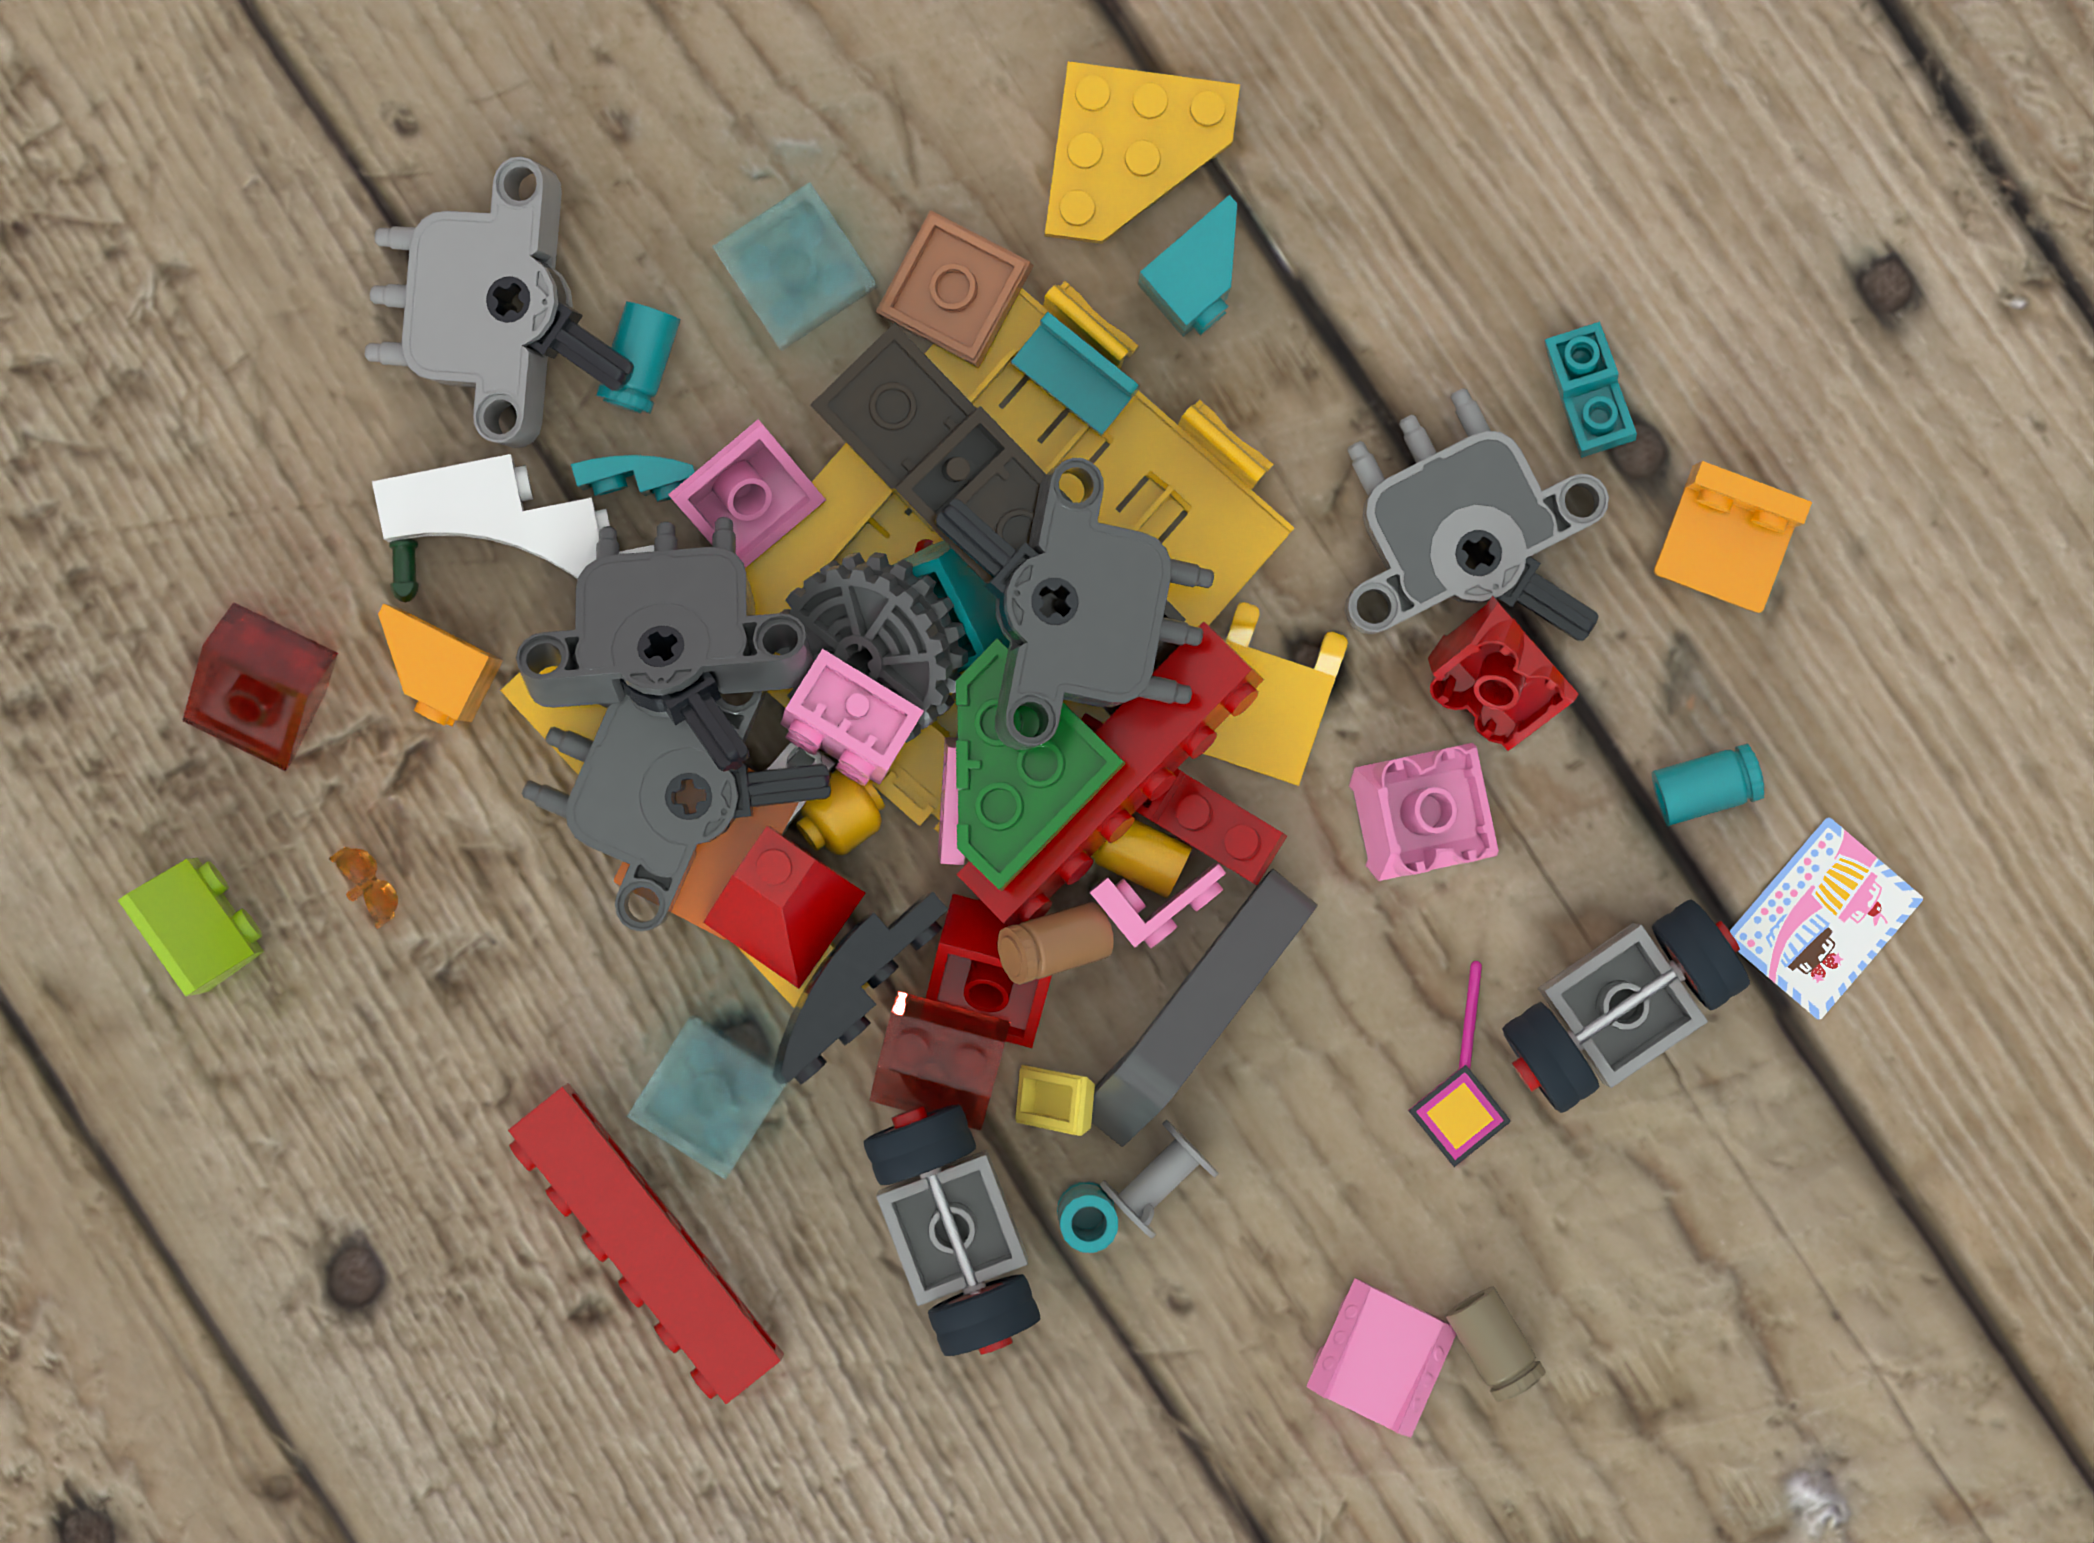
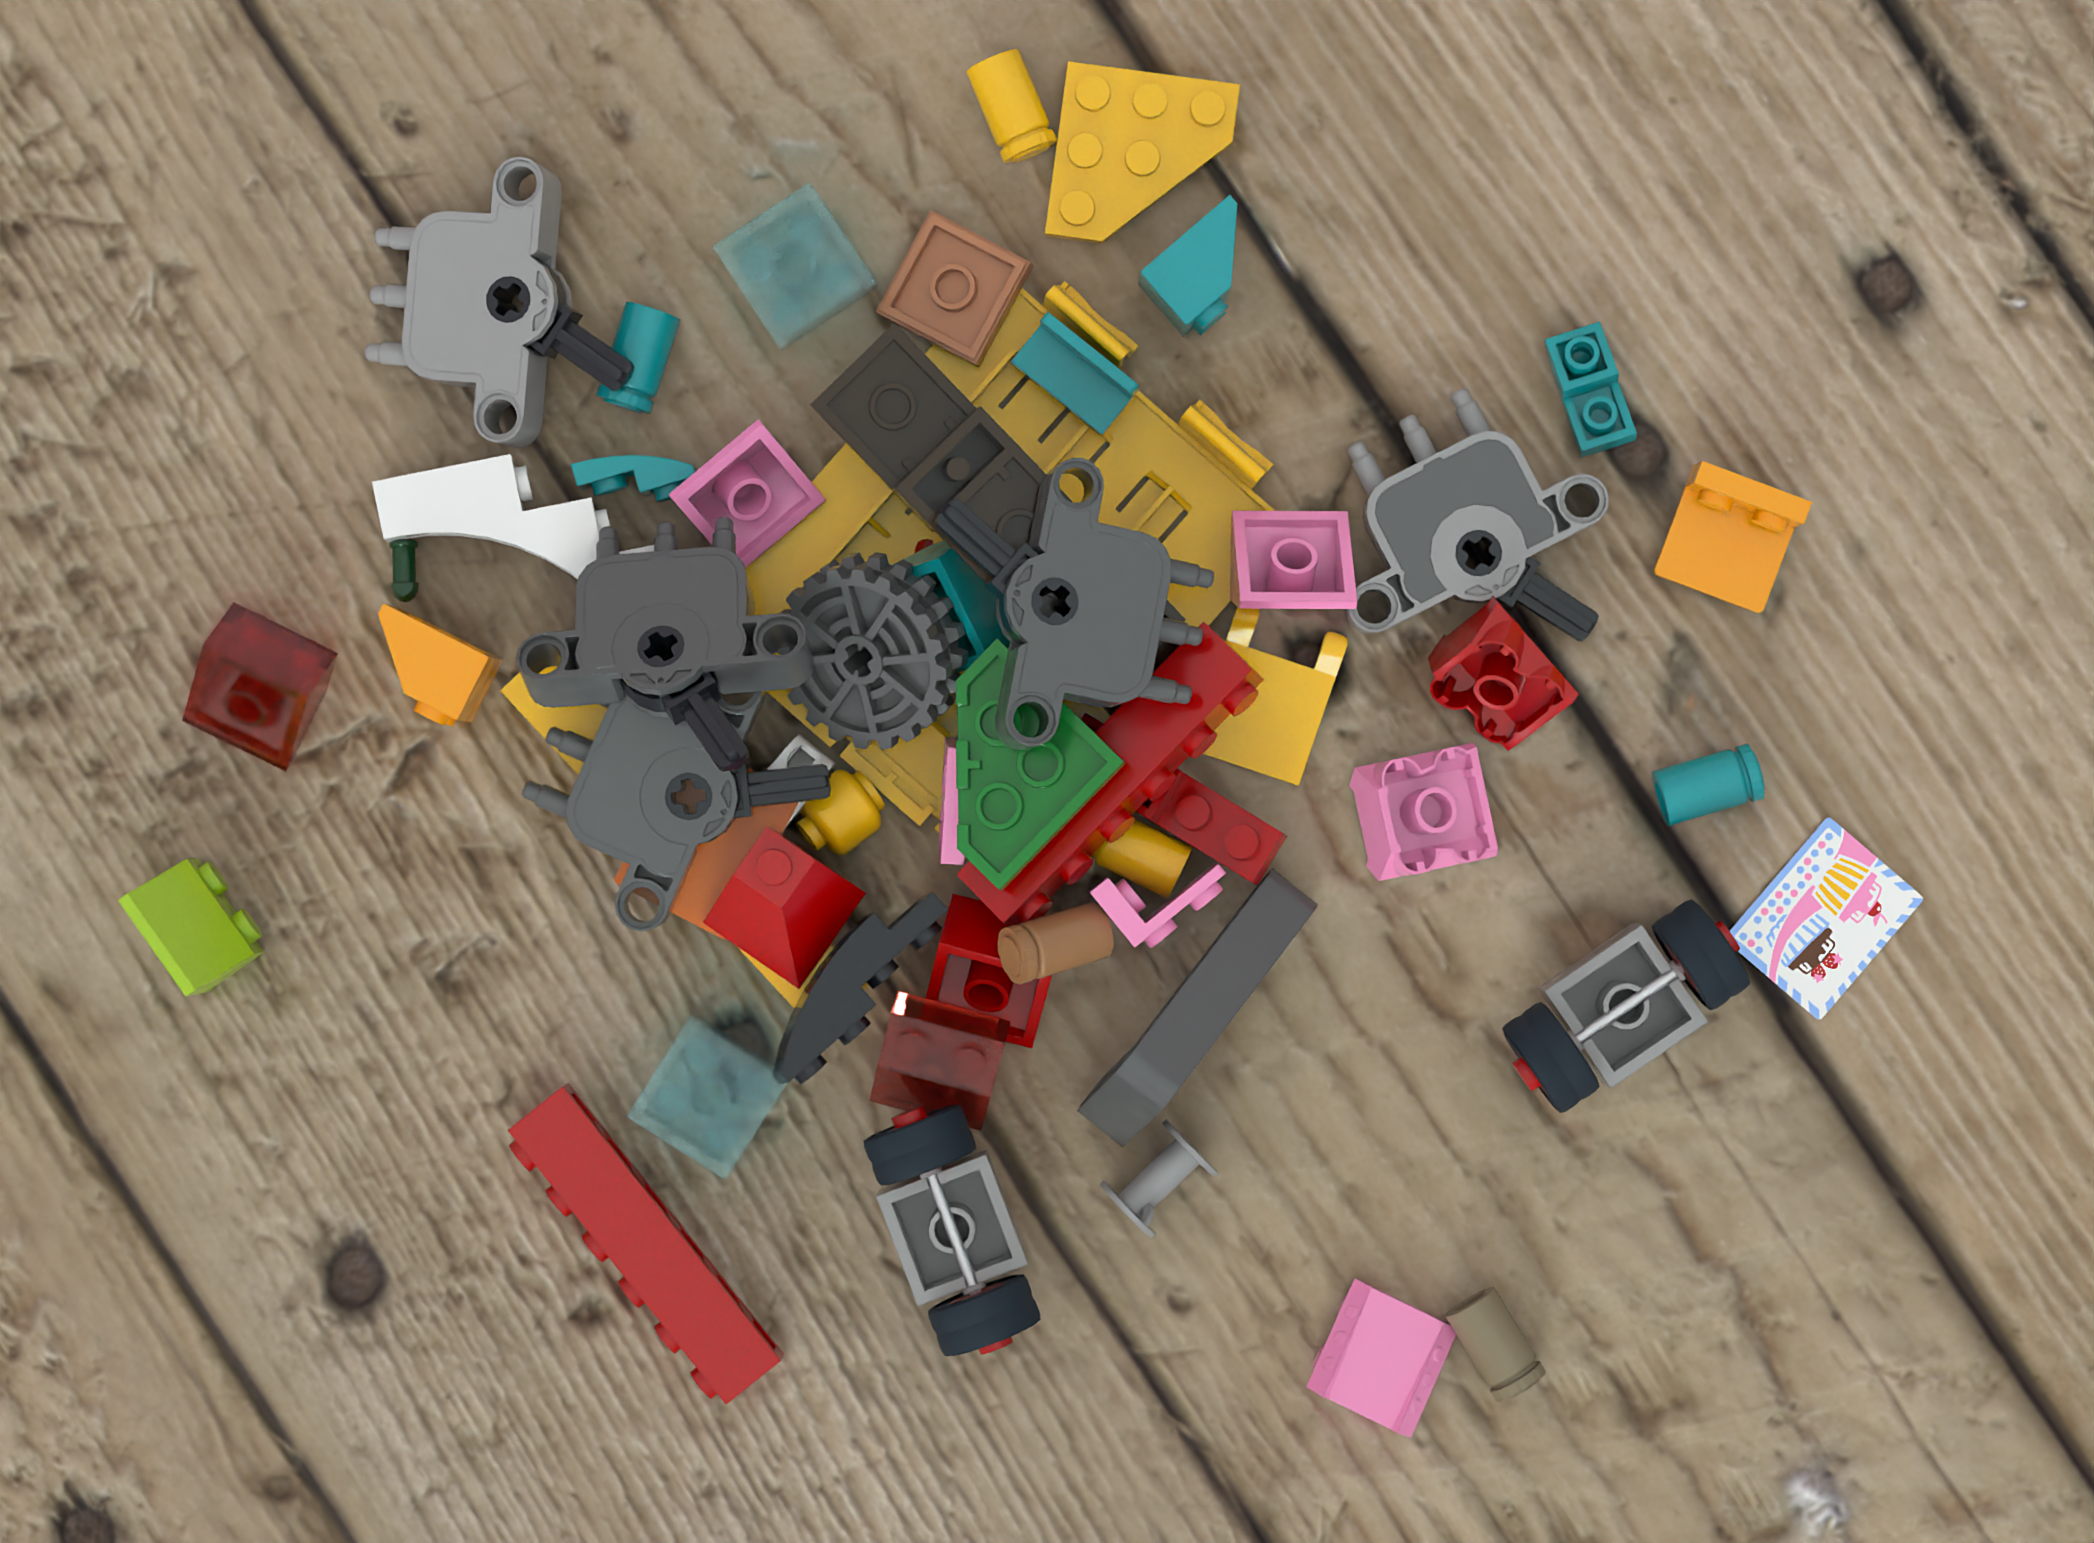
(378, 894): clear orange piece -> none
(849, 719): bright pink bracket -> none
(1011, 106): none -> yellow piece
(1054, 1100): light yellow tile -> none
(1087, 1217): teal piece -> none
(1292, 560): none -> bright pink slope
(1460, 1110): piece -> none

